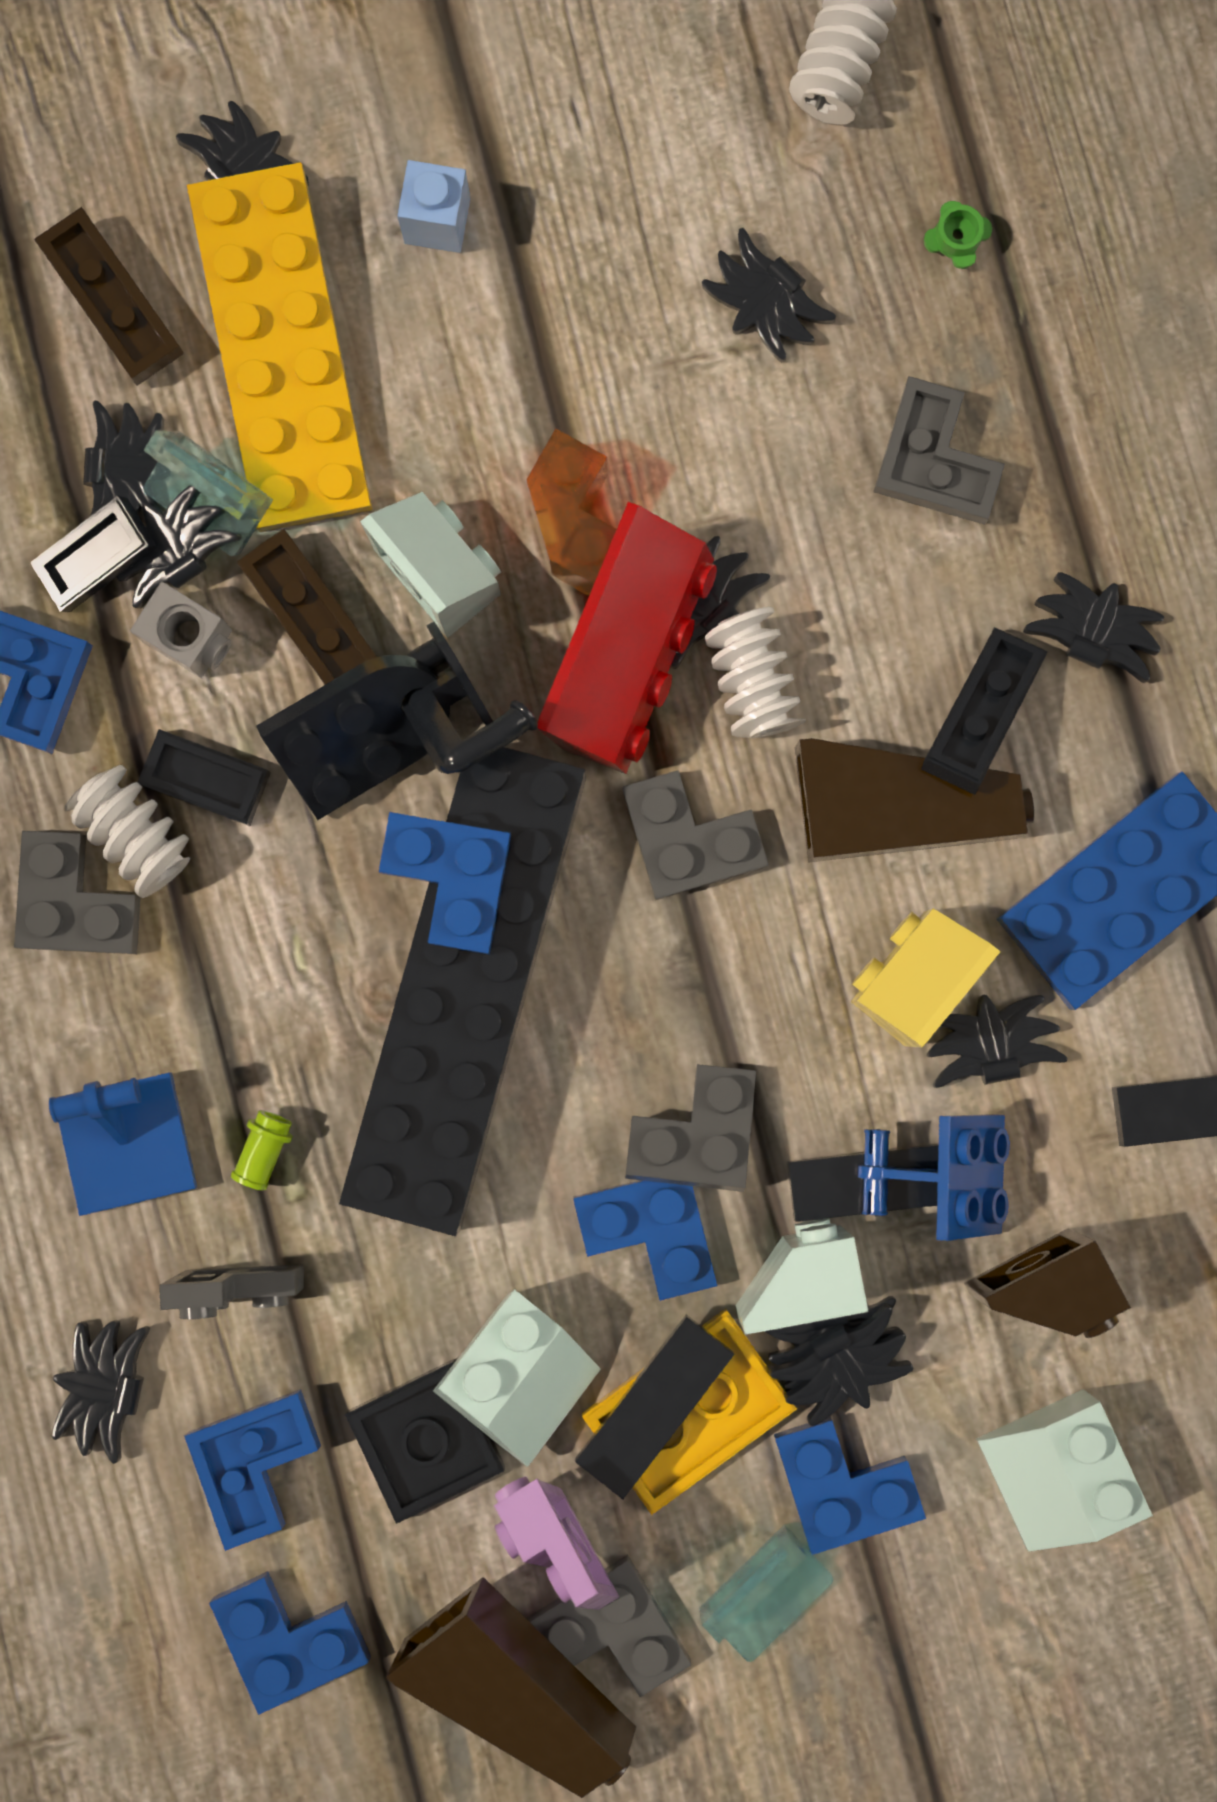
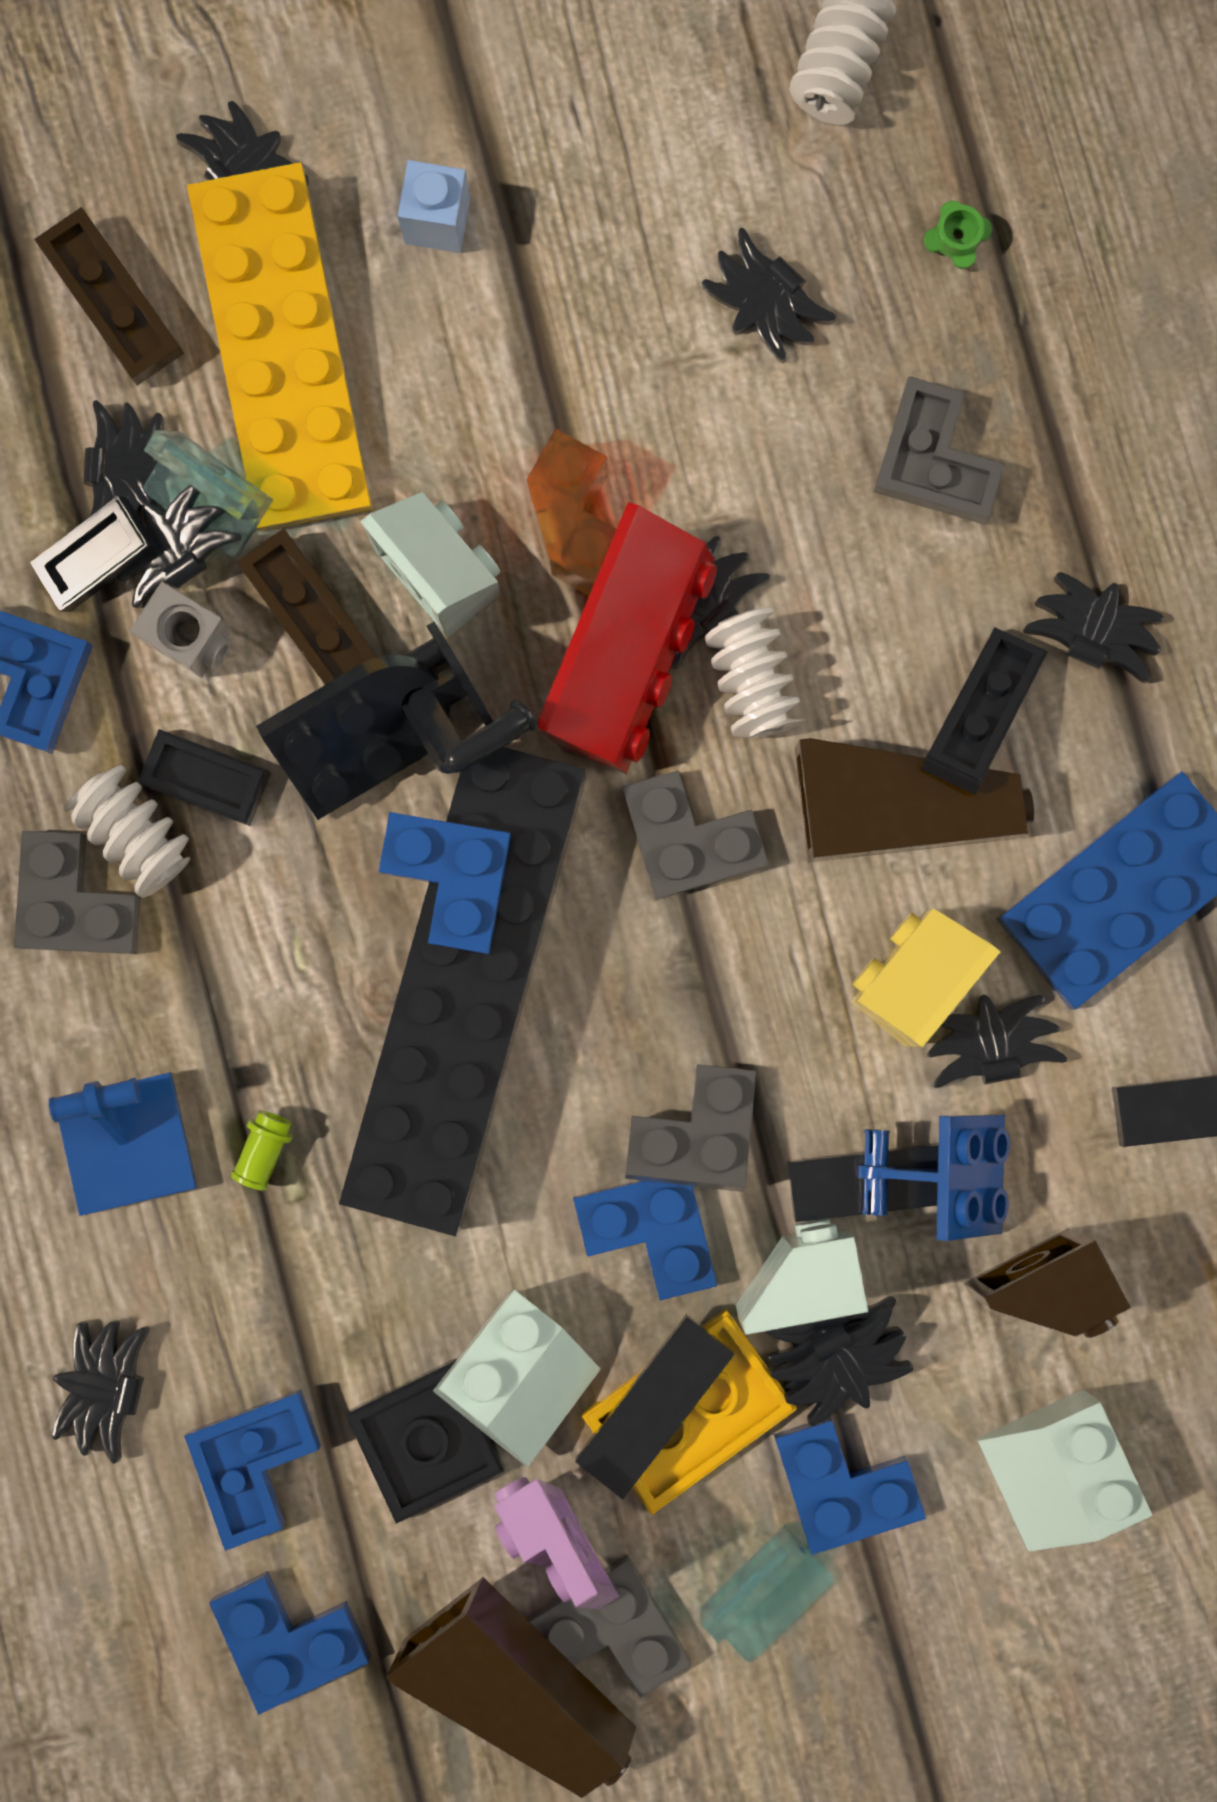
(205, 1291): dark grey plate -> none

